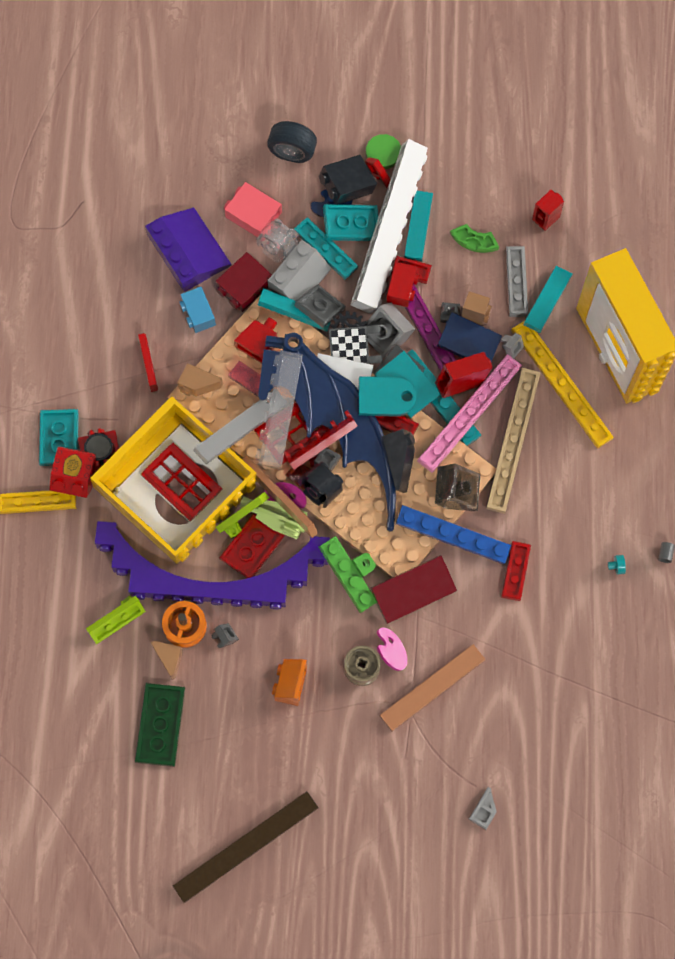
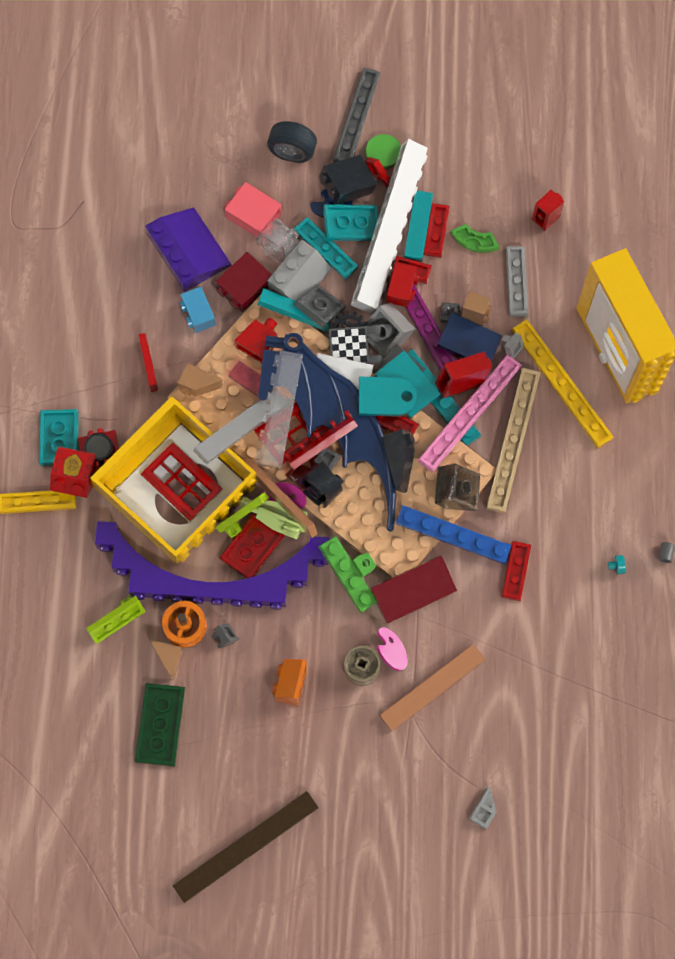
(357, 115): none -> dark grey tile
(436, 230): none -> red tile
(548, 299): teal tile -> none

